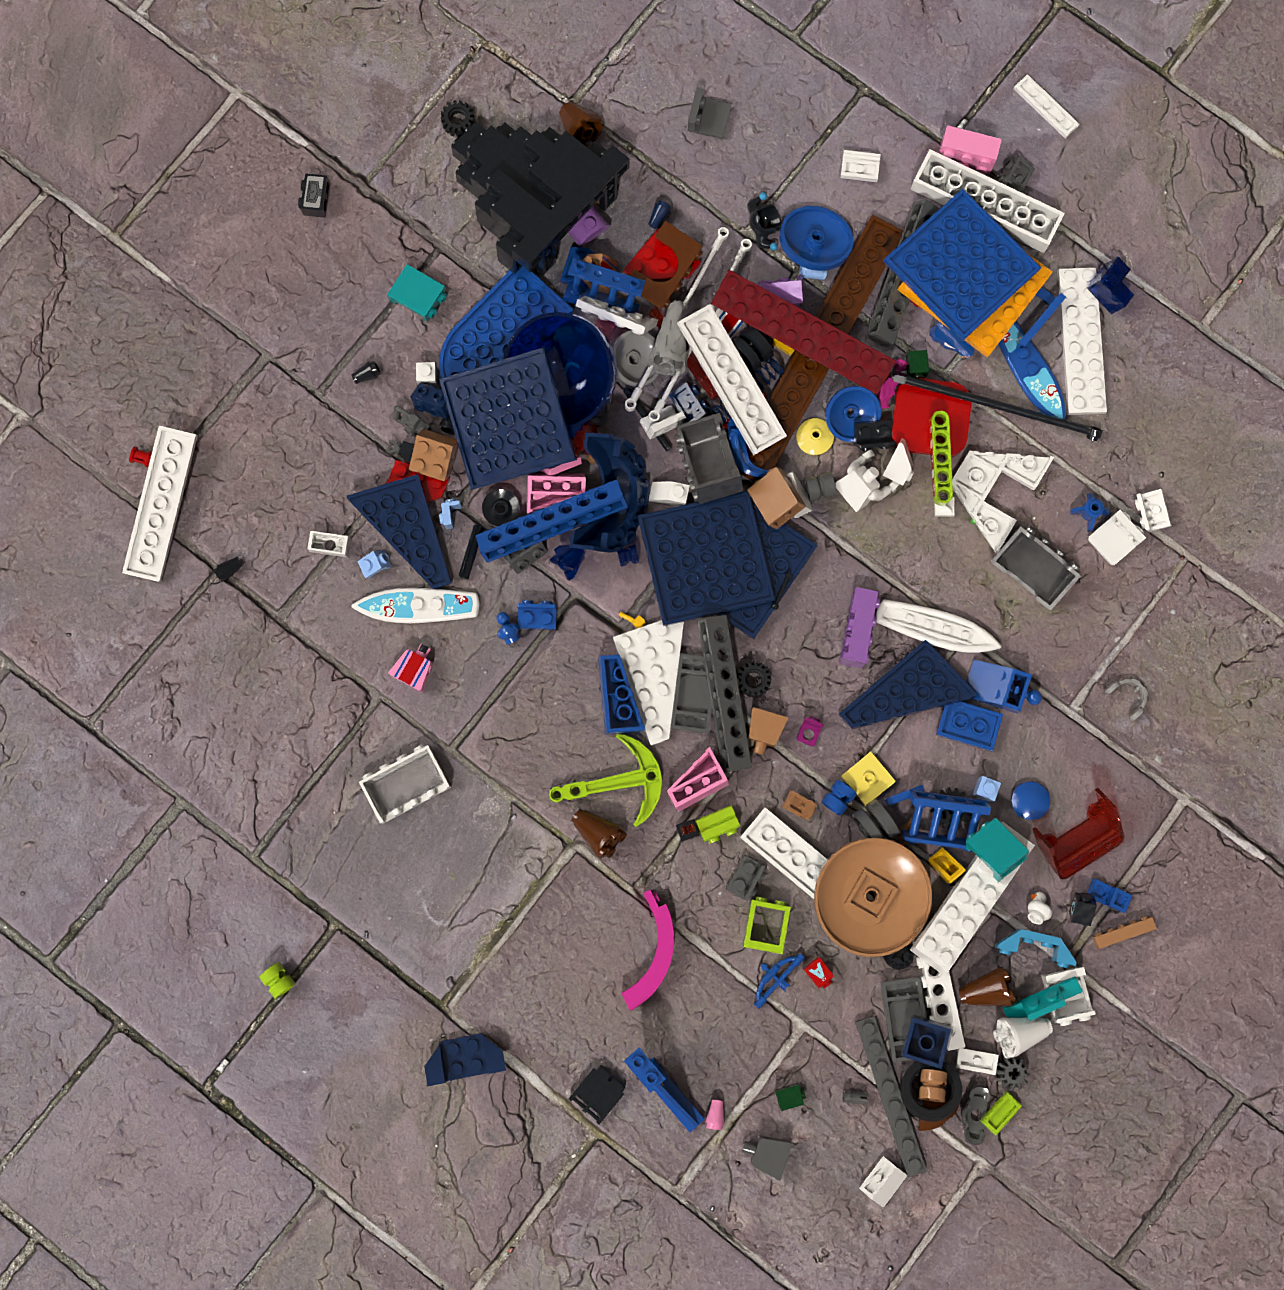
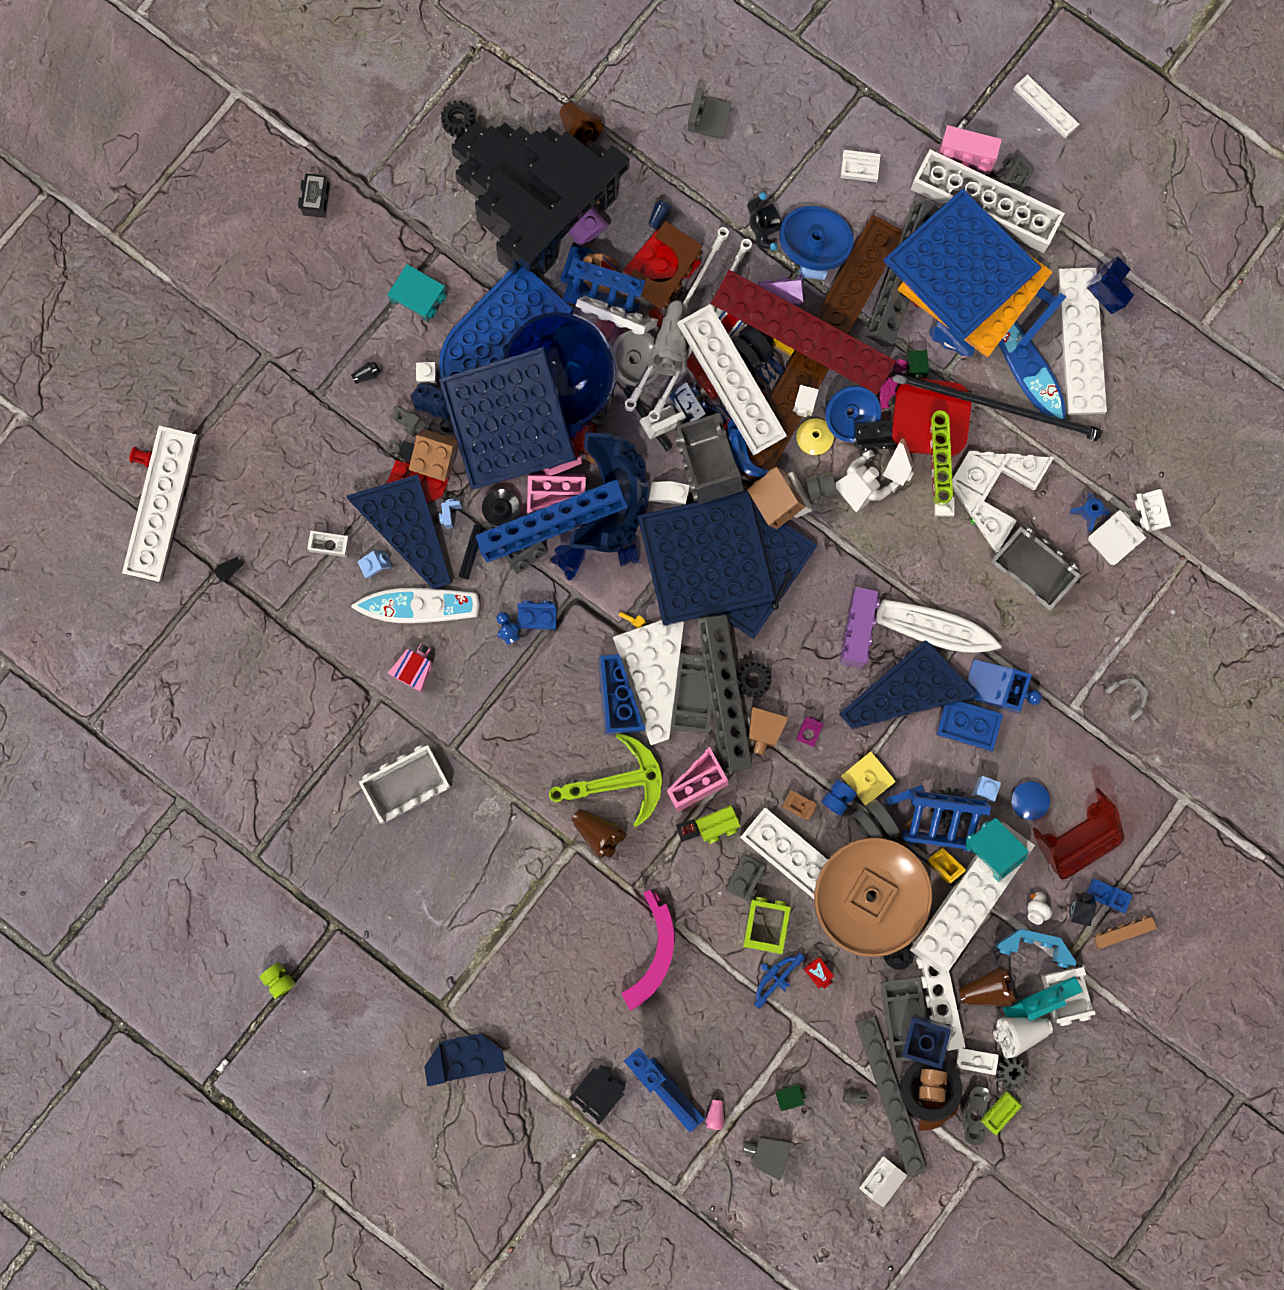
(805, 401): none -> white brick

